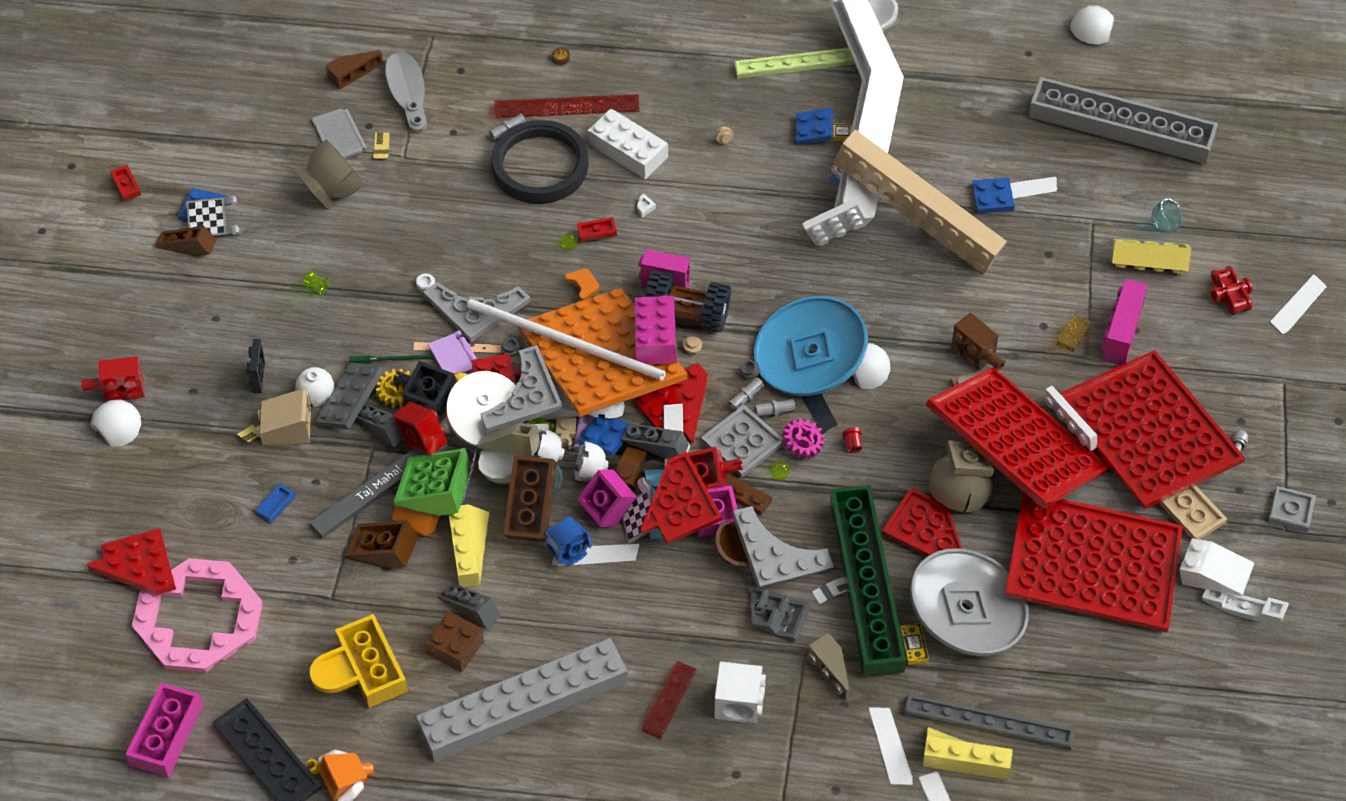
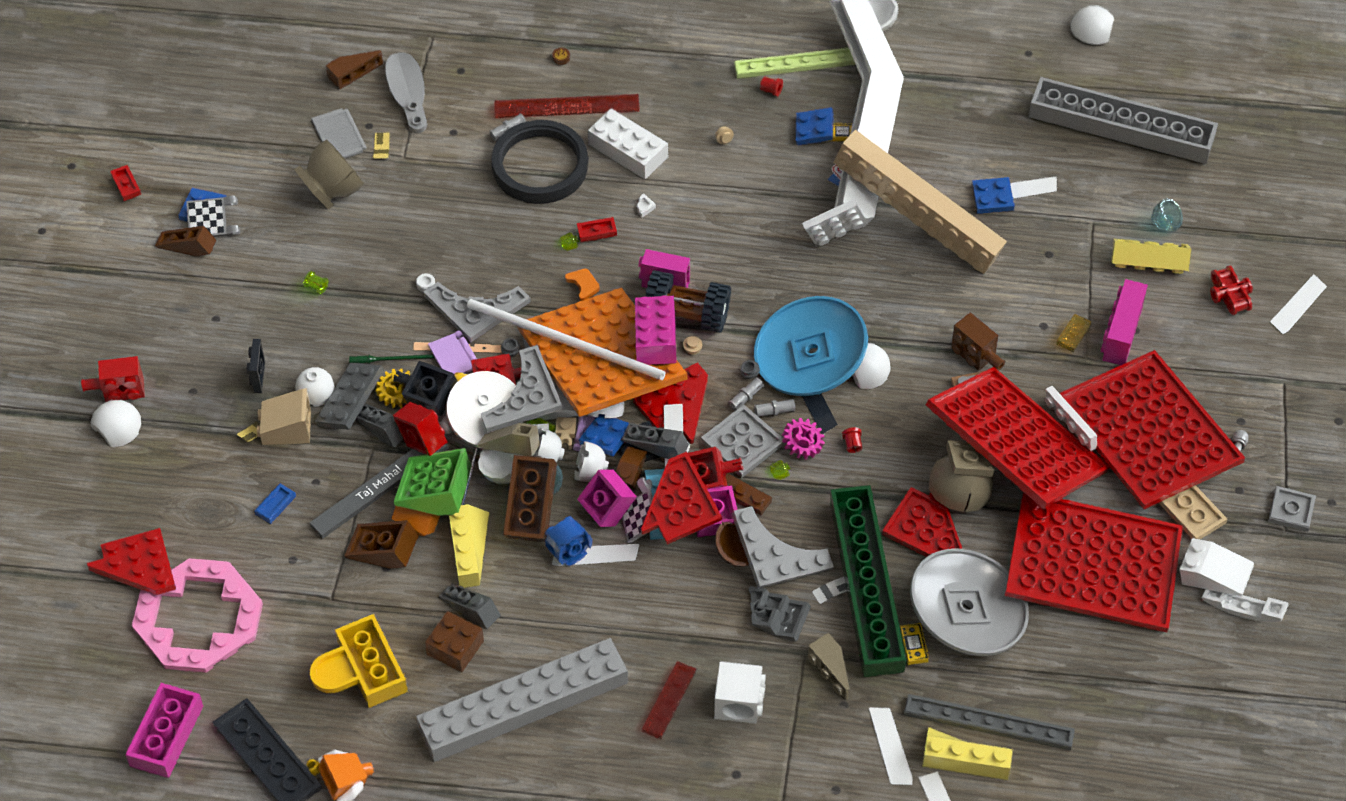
(771, 85): none -> red bush

